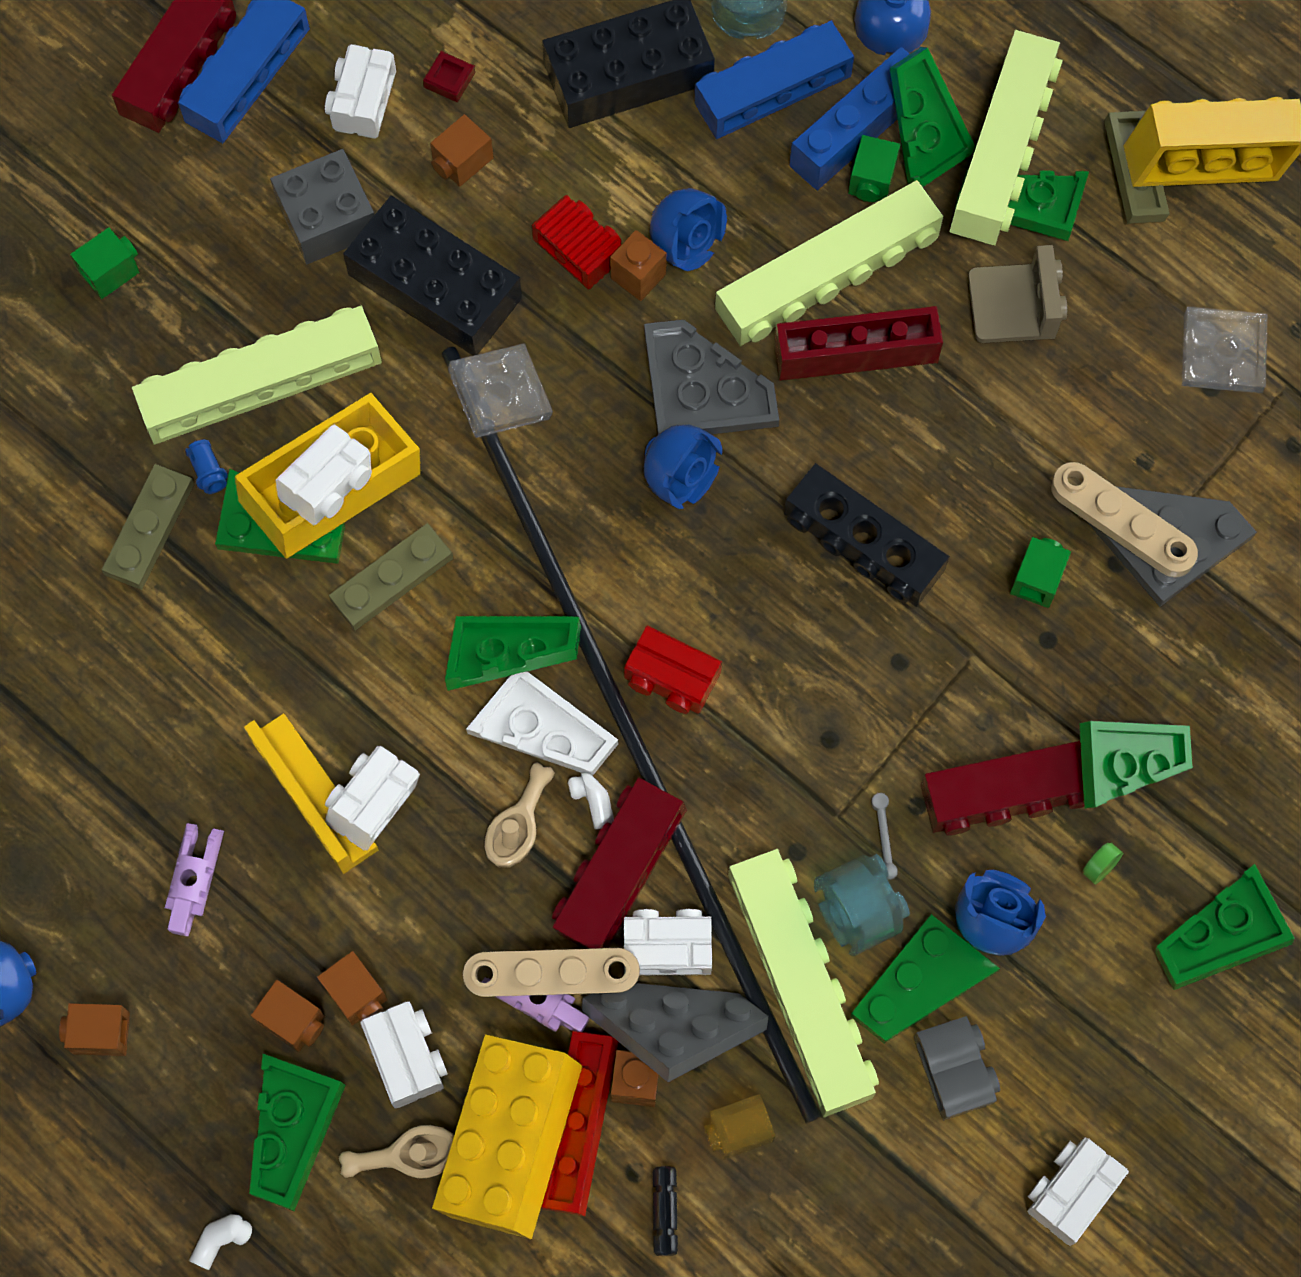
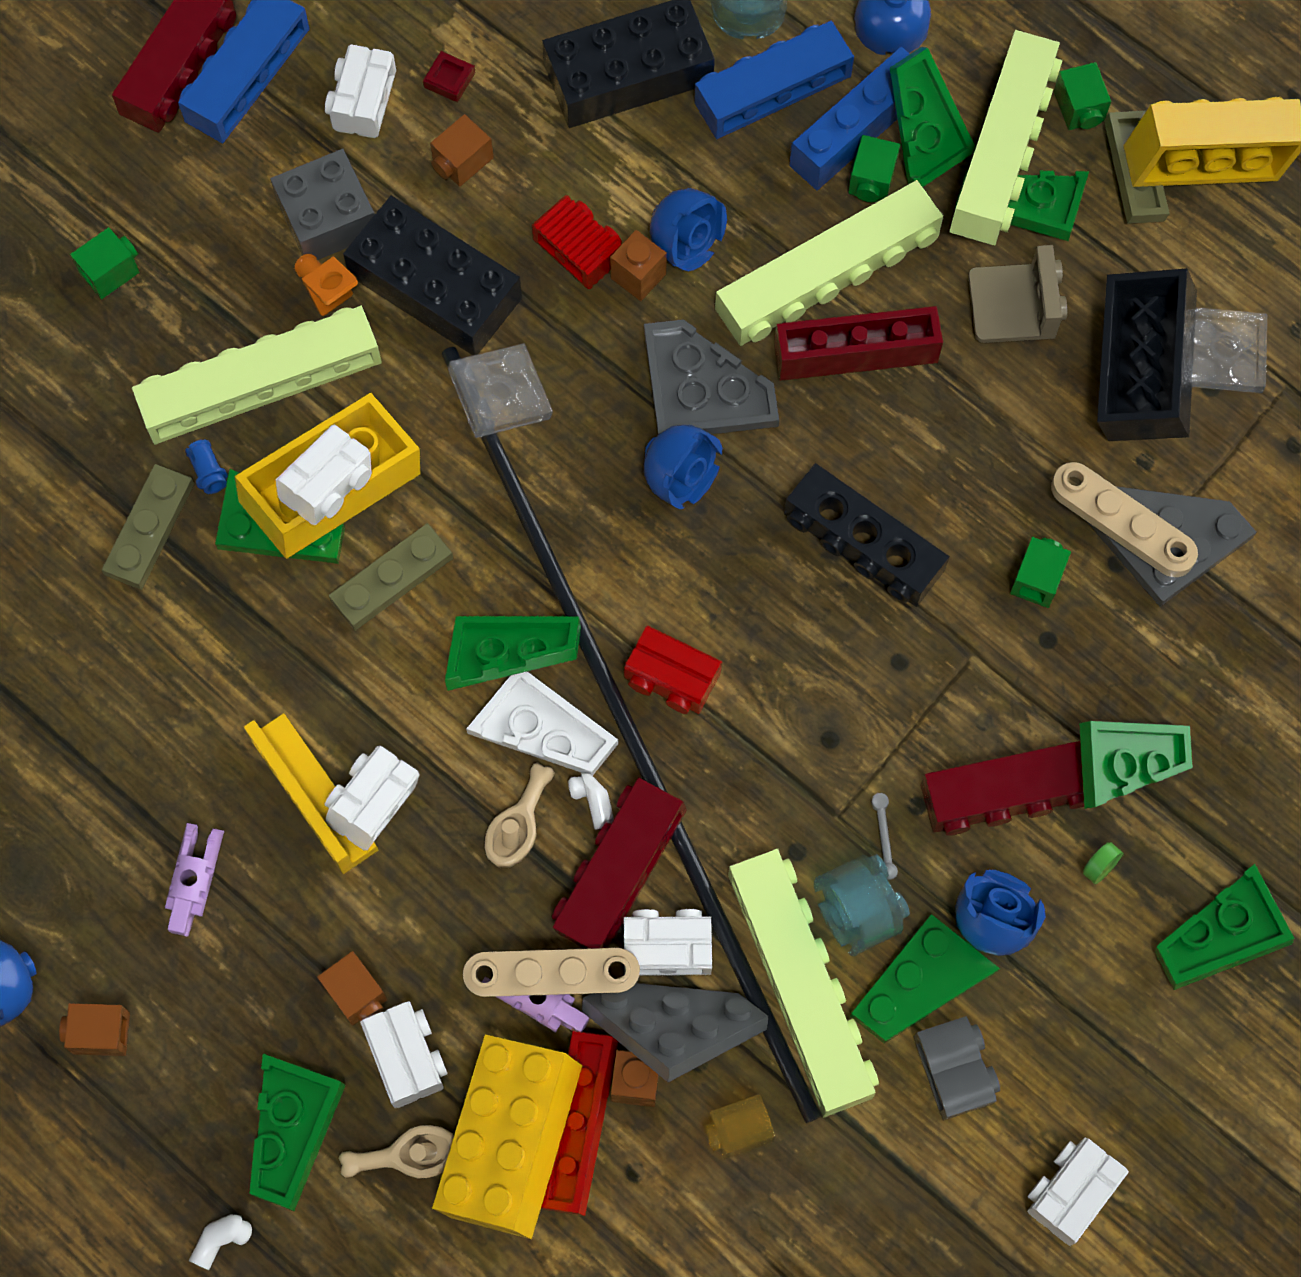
(289, 1016): dark orange brick -> none
(326, 283): none -> orange bracket
(665, 1211): black axle -> none
(1082, 96): none -> green brick
(1147, 355): none -> black brick

